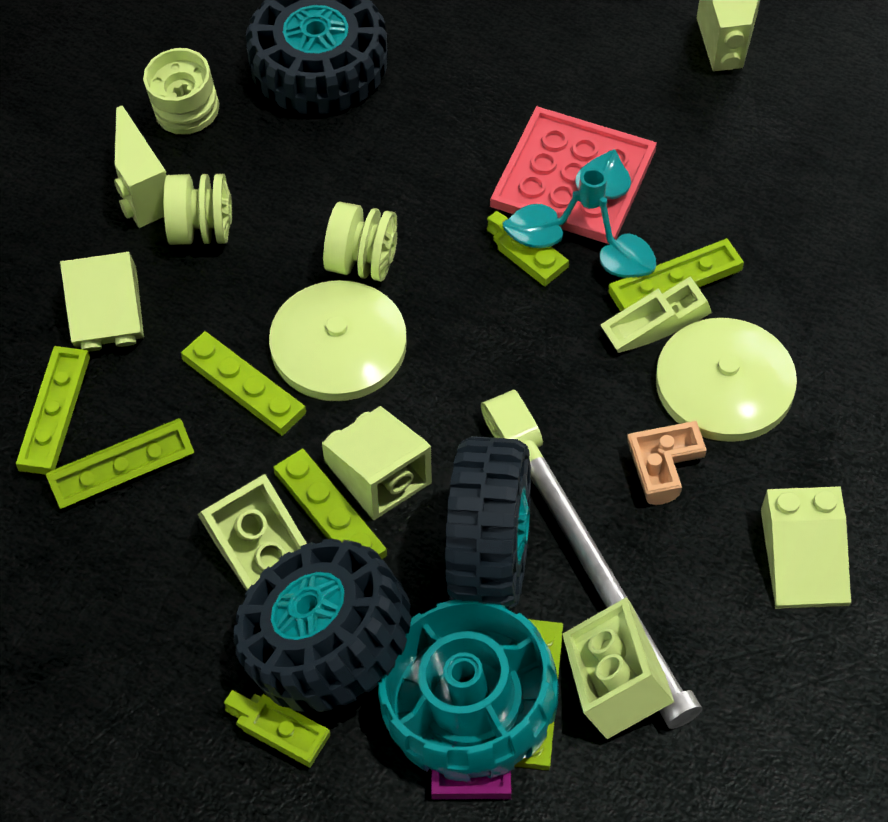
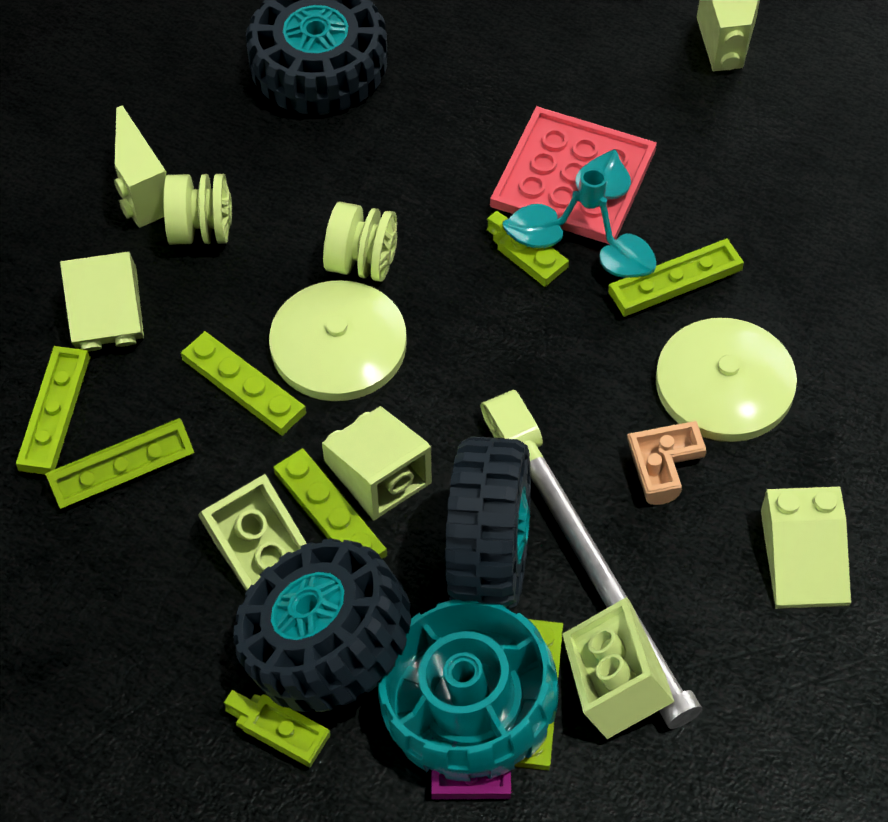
(181, 91): yellowish green wheel -> none
(657, 316): yellowish green slope -> none

